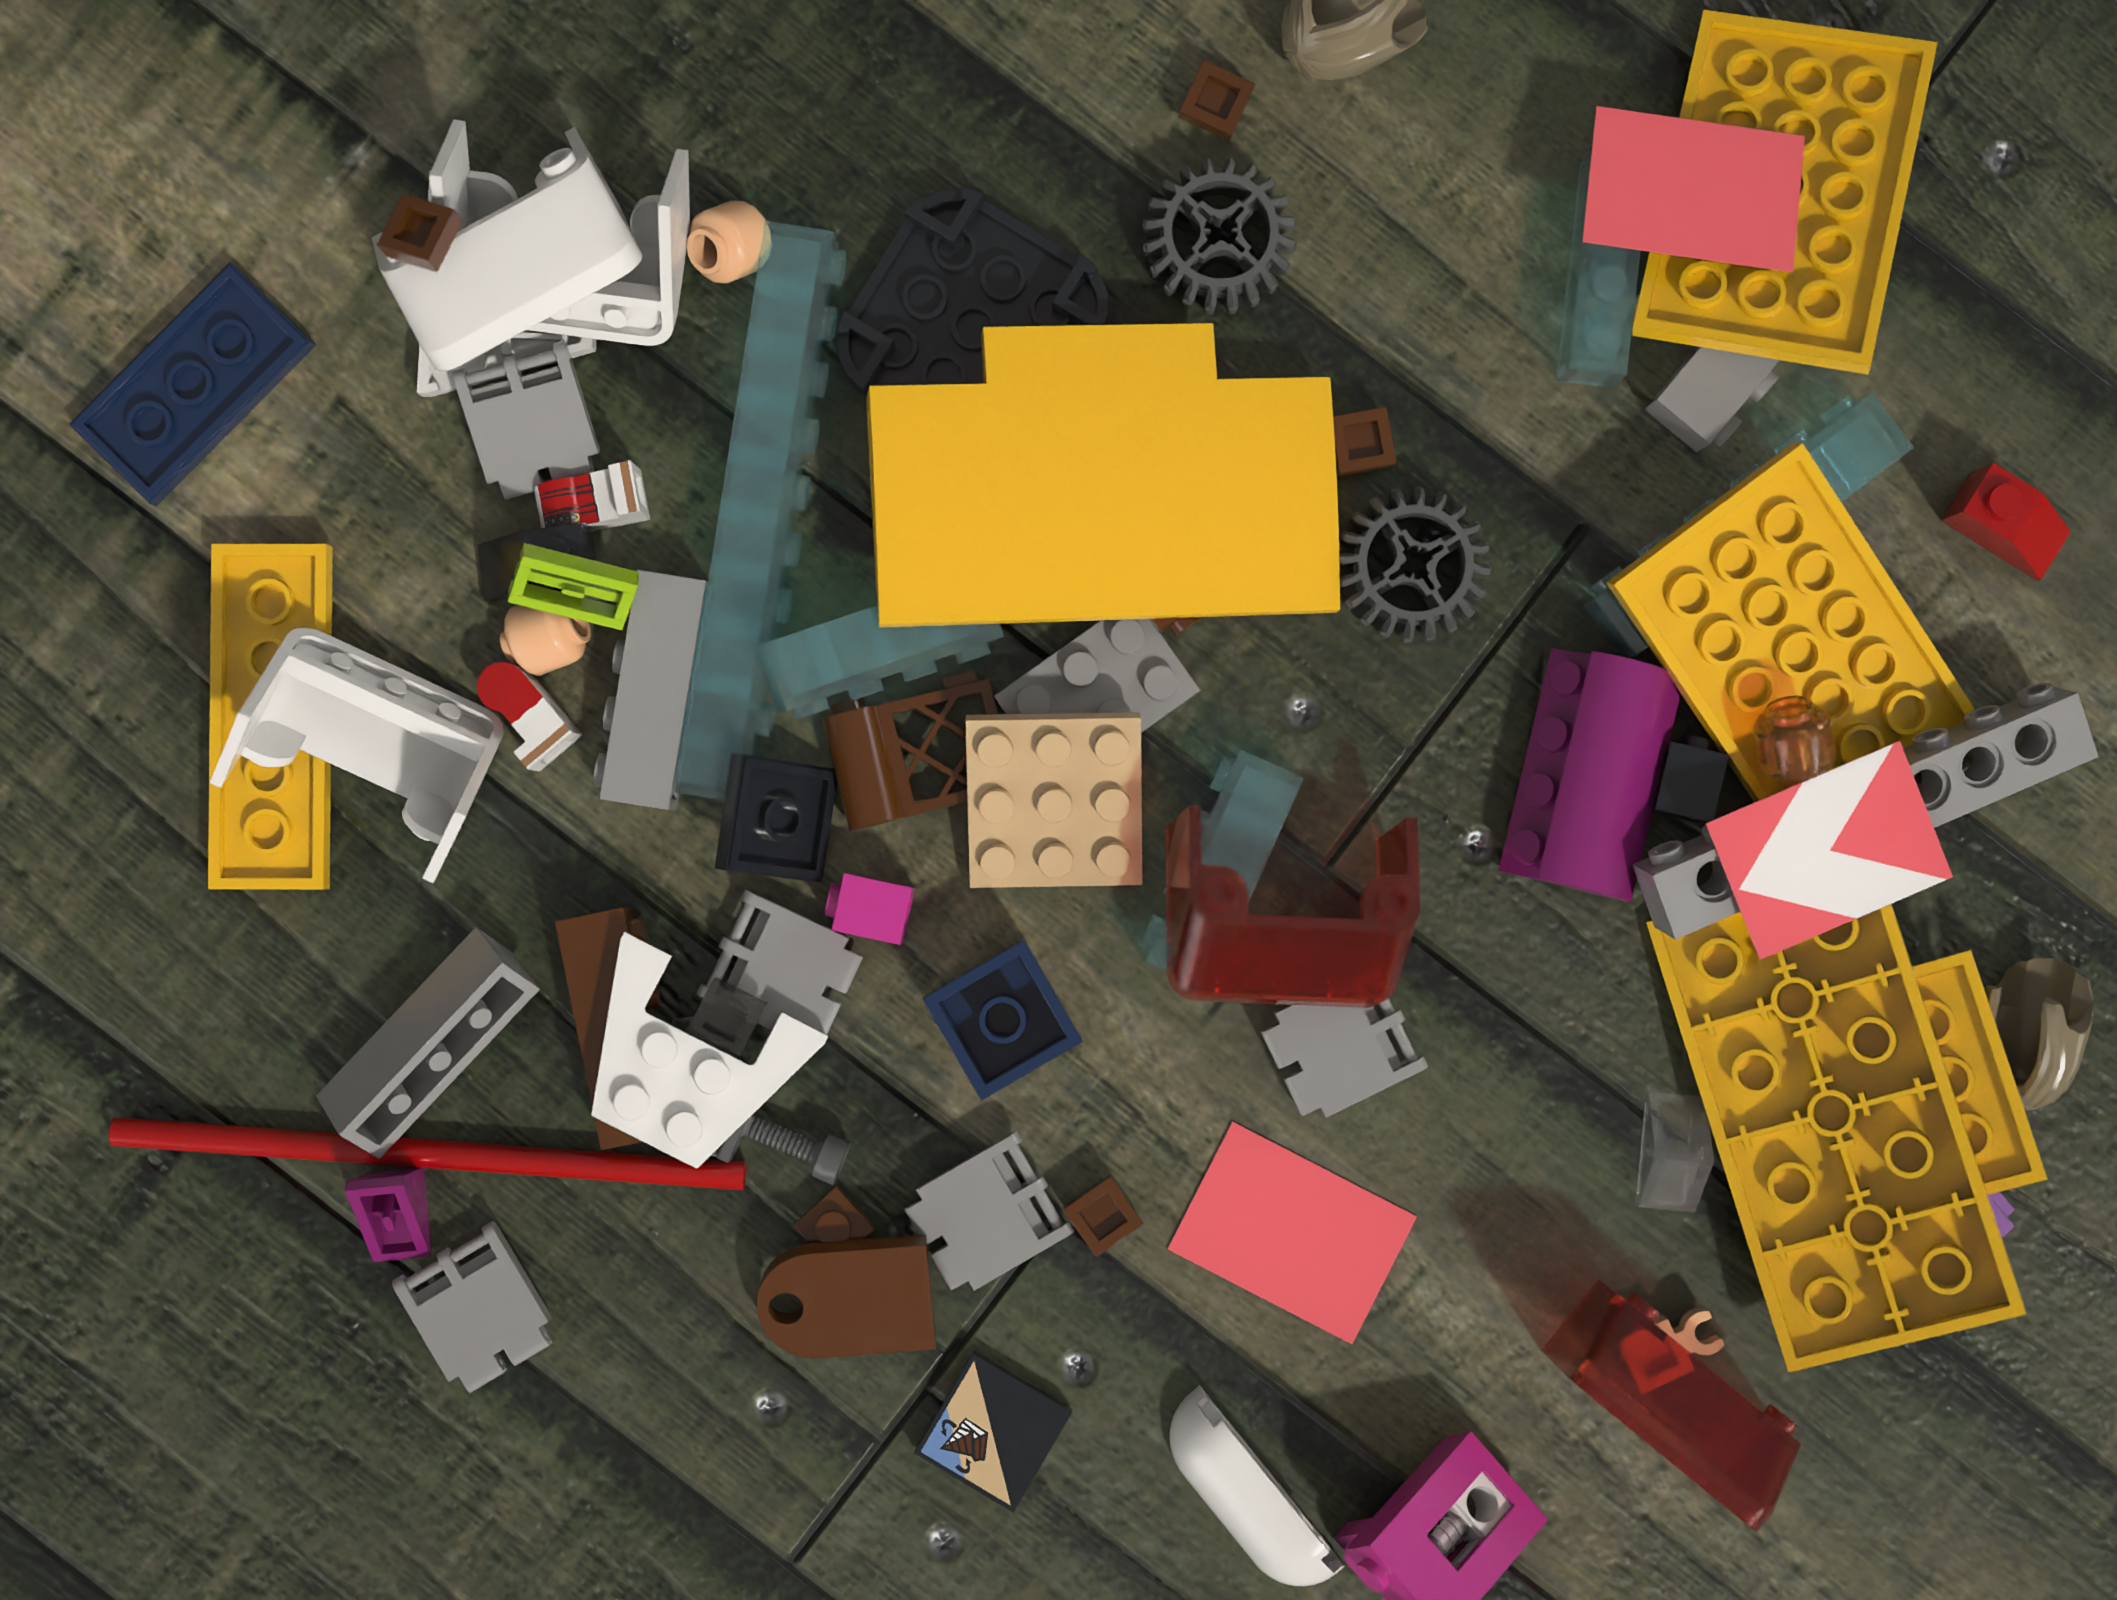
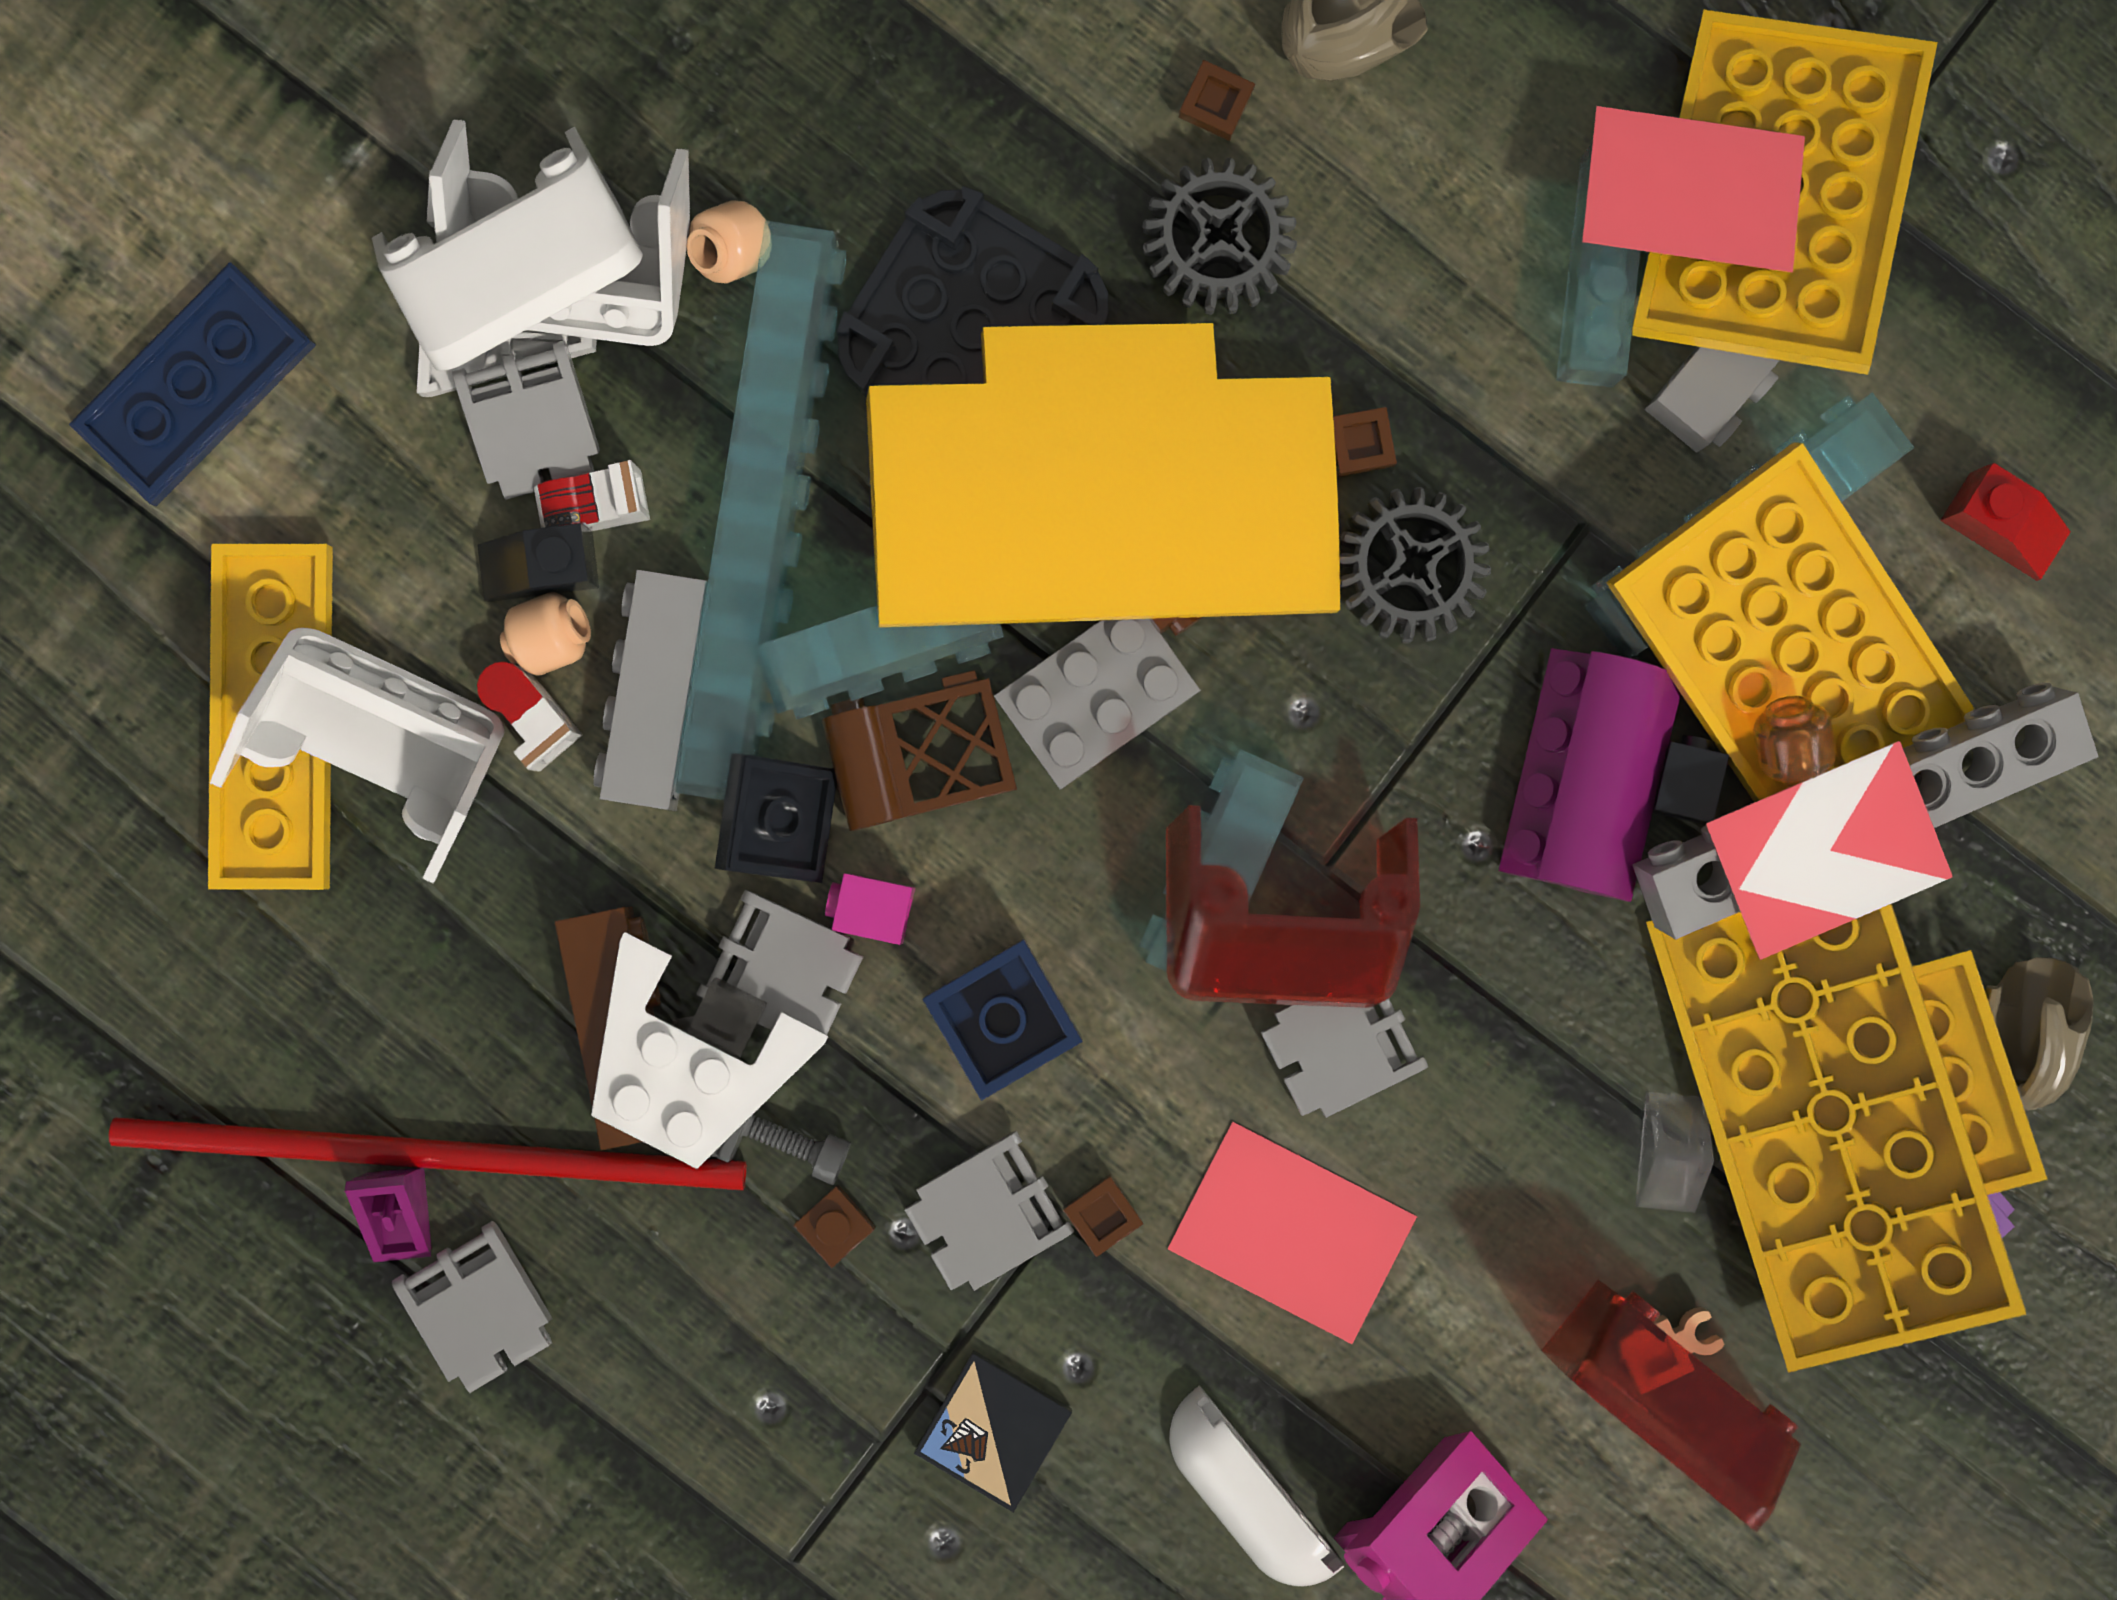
(419, 232): reddish brown plate -> none
(427, 1043): light grey brick -> none
(576, 579): lime tile -> none
(853, 1297): reddish brown tile -> none
(1054, 799): tan plate -> none

